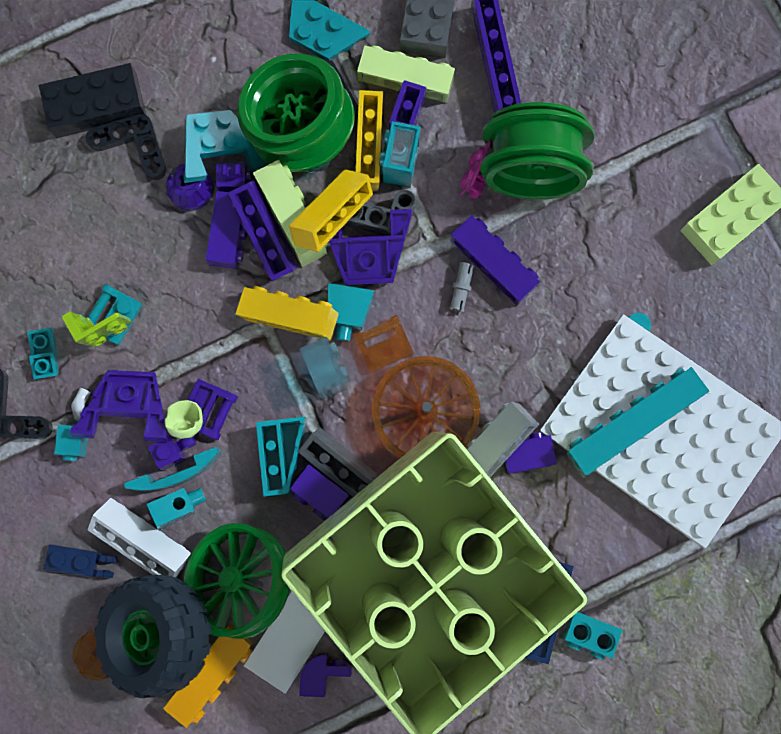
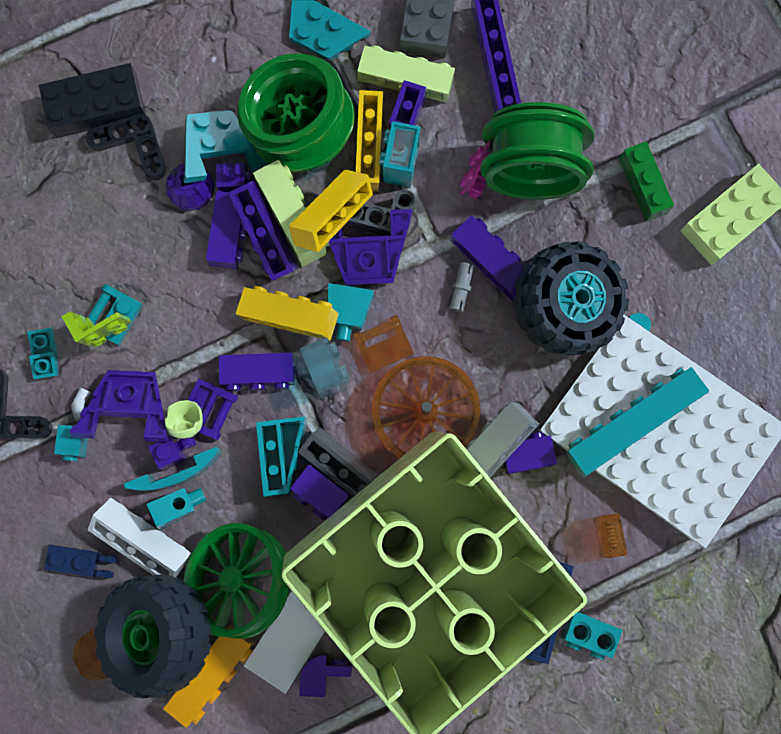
(256, 371): none -> dark purple brick
(571, 298): none -> black wheel
(610, 535): none -> clear orange piece
(646, 181): none -> green brick

